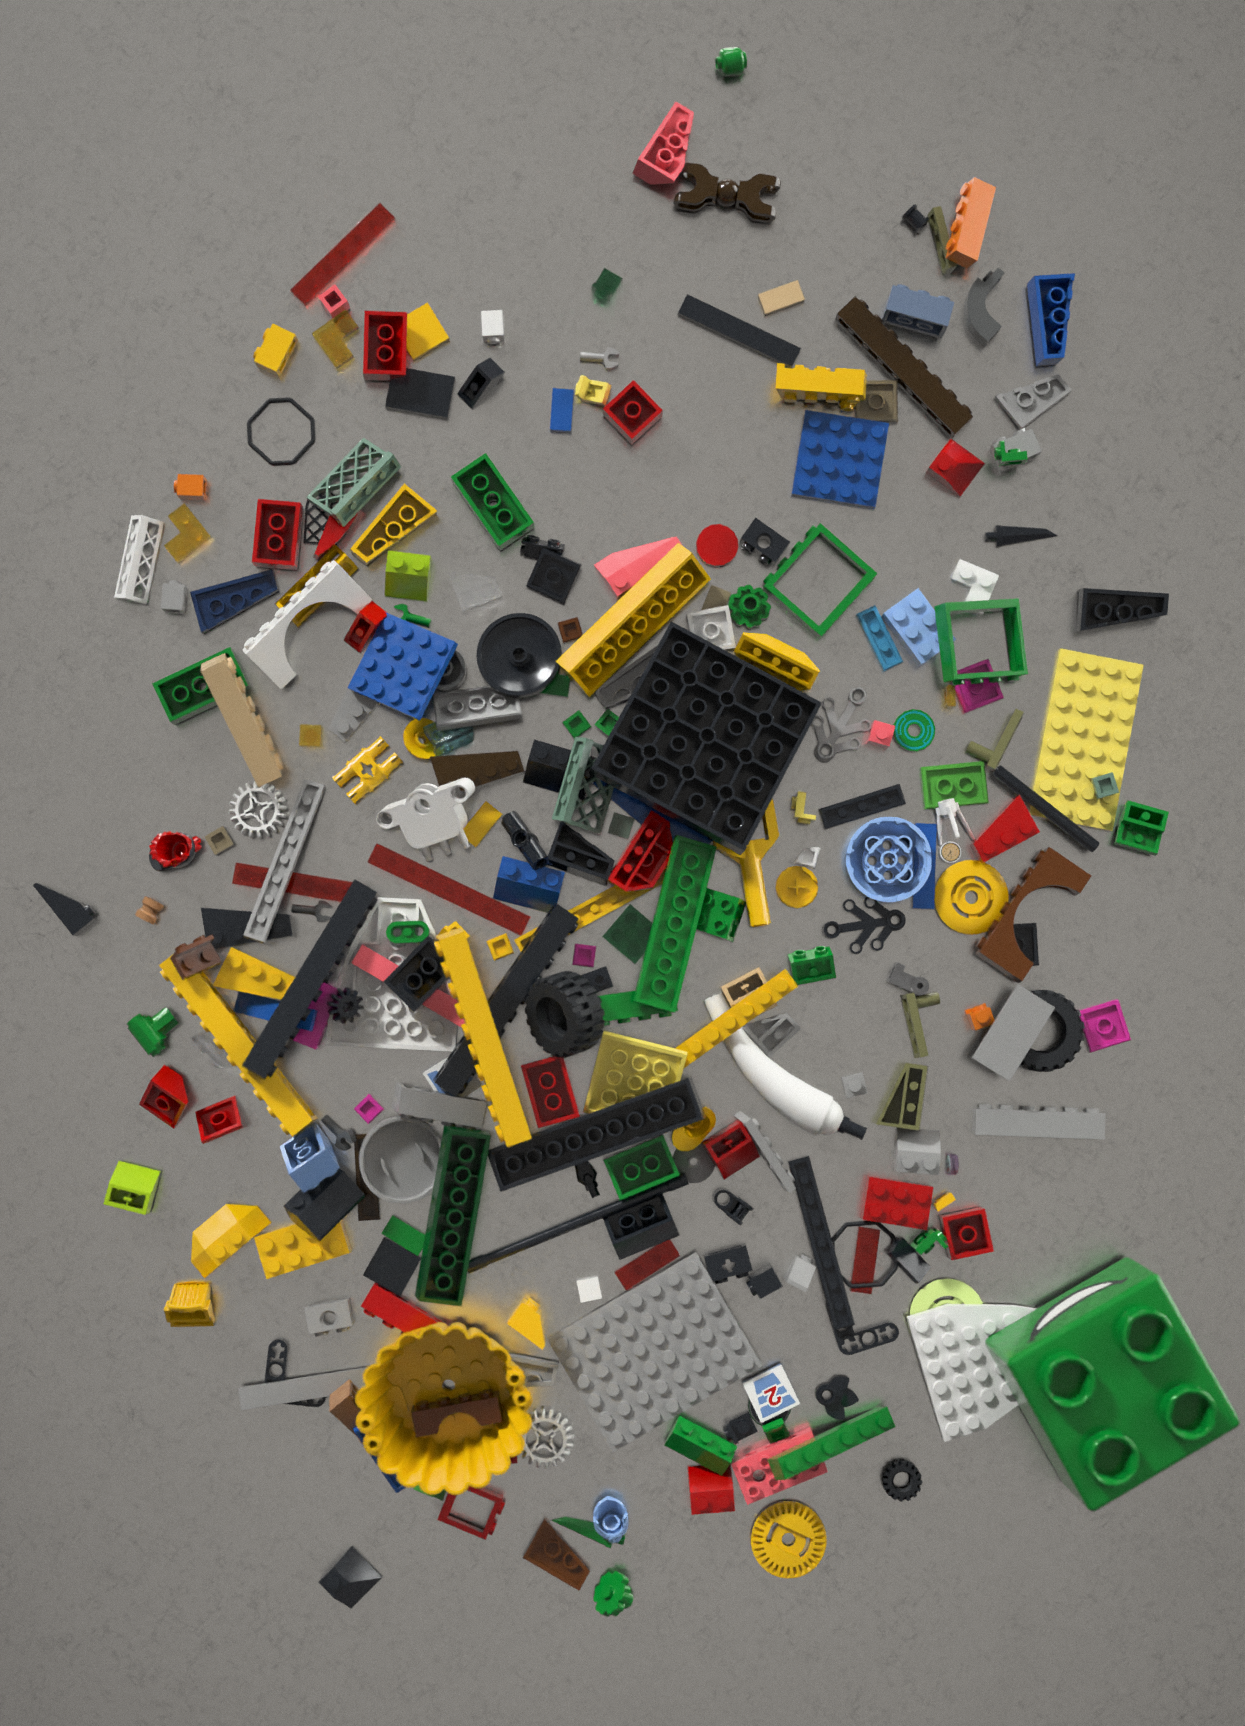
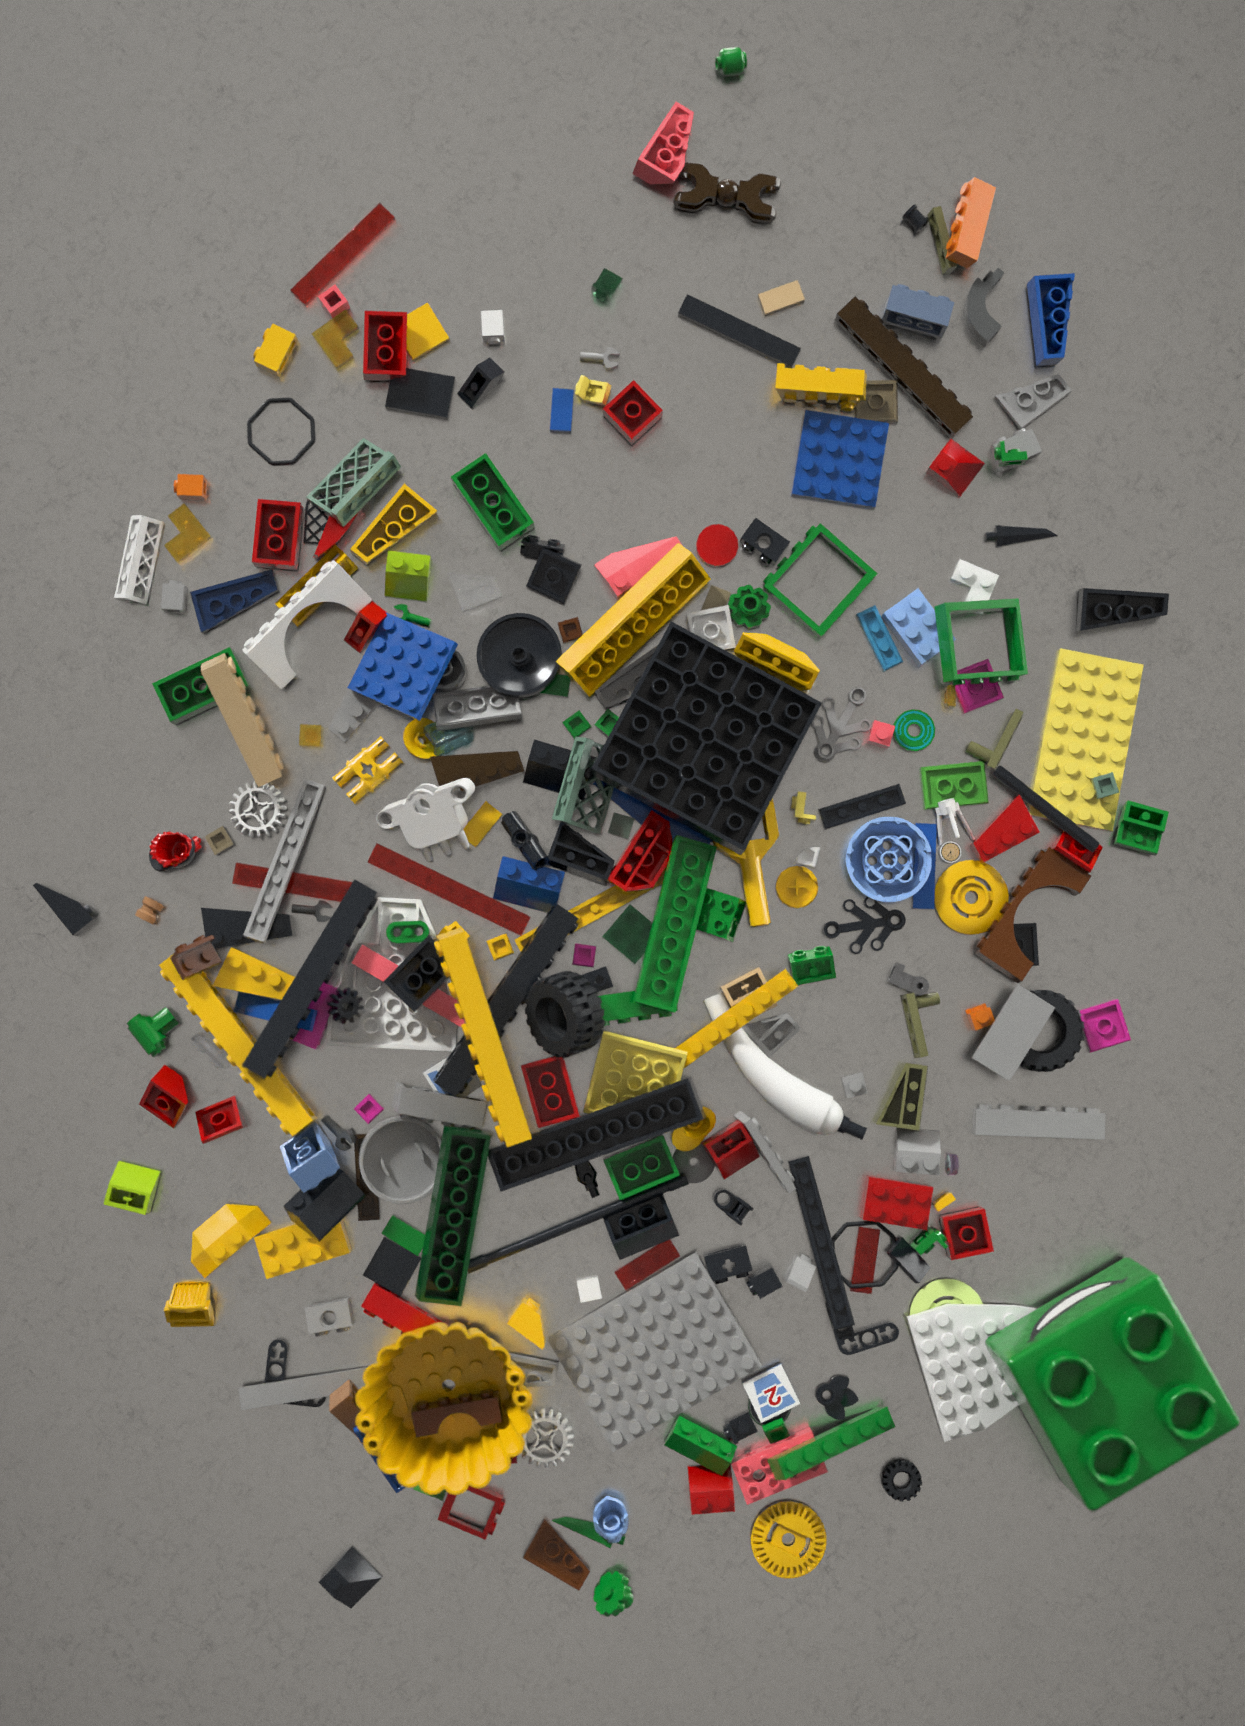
(1076, 852): none -> red slope

